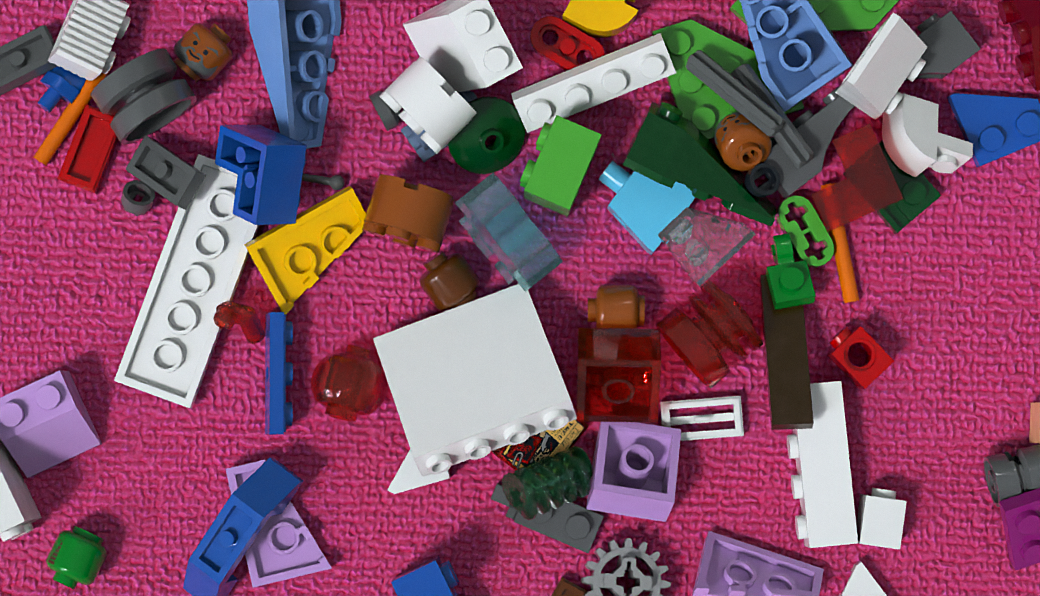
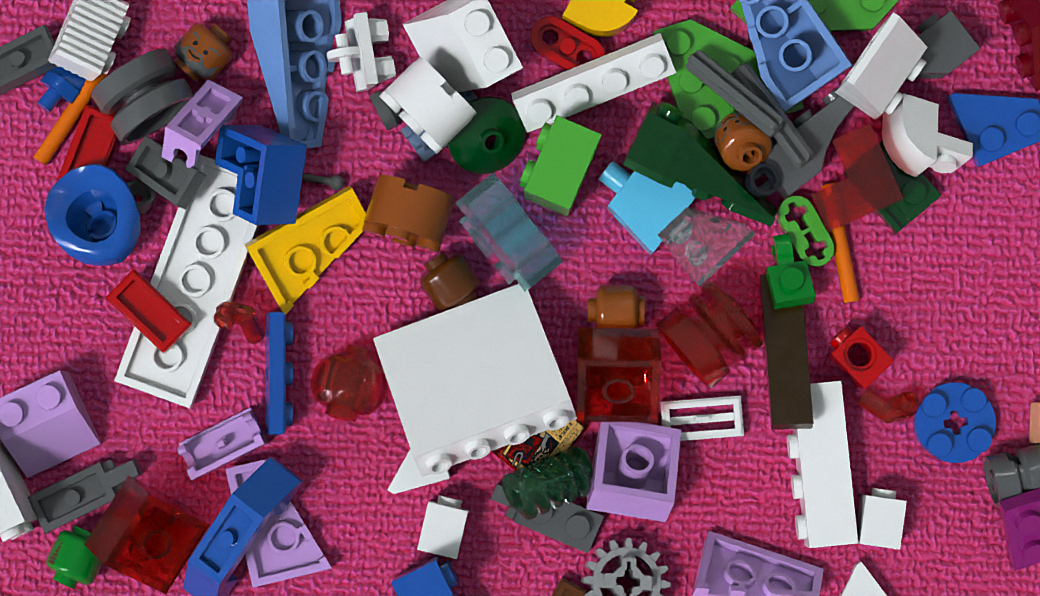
(81, 493): none -> dark grey hinge
(93, 215): none -> blue hat
(146, 535): none -> clear red brick
(149, 311): none -> red tile
(199, 121): none -> lavender hinge
(222, 444): none -> lavender hinge
(357, 55): none -> white hips
(443, 527): none -> white brick
(889, 409): none -> clear red arm
(973, 436): none -> blue plate

